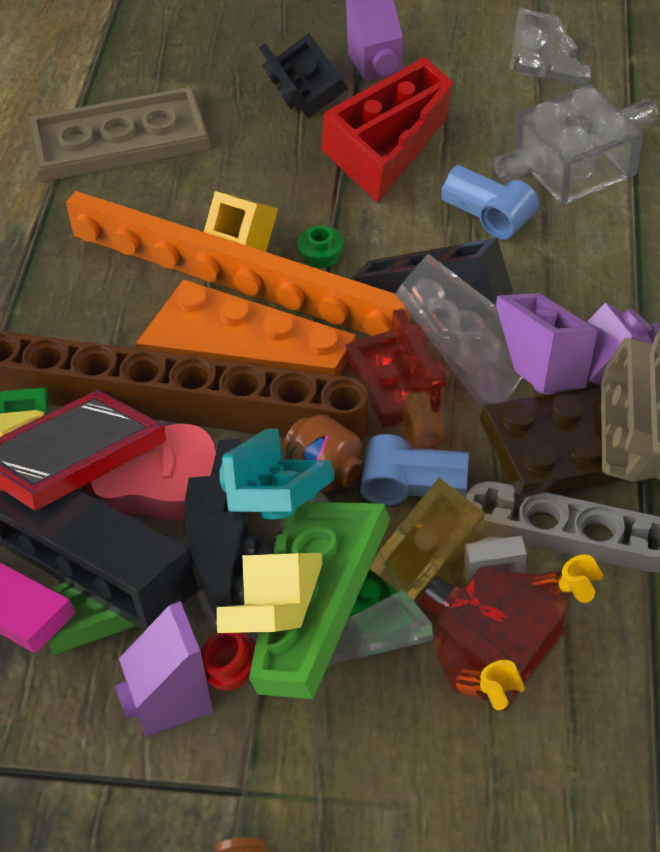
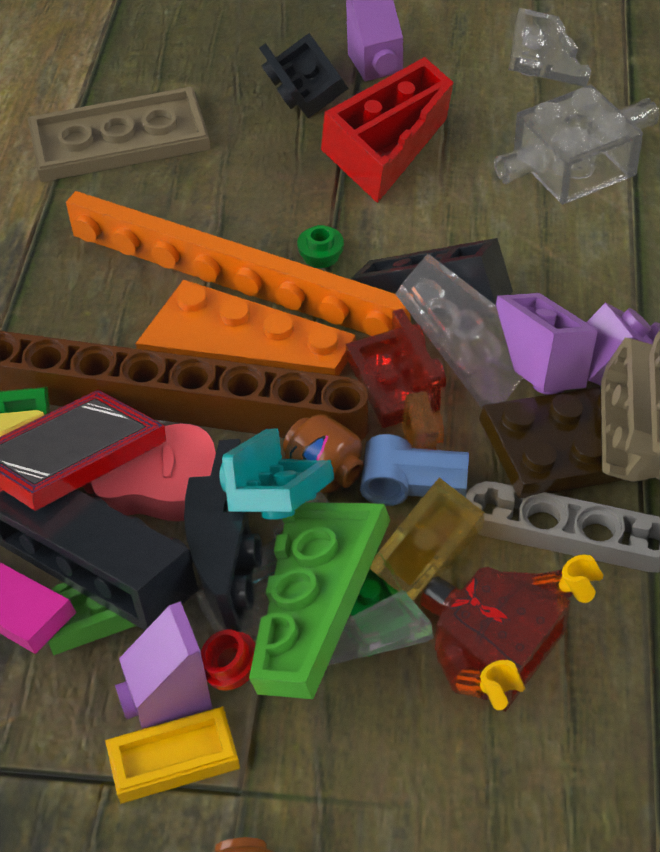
(172, 754): none -> yellow tile
(241, 220): yellow brick -> none
(274, 593): light yellow slope -> none
(495, 552): light grey plate -> none
(498, 206): medium blue piece -> none

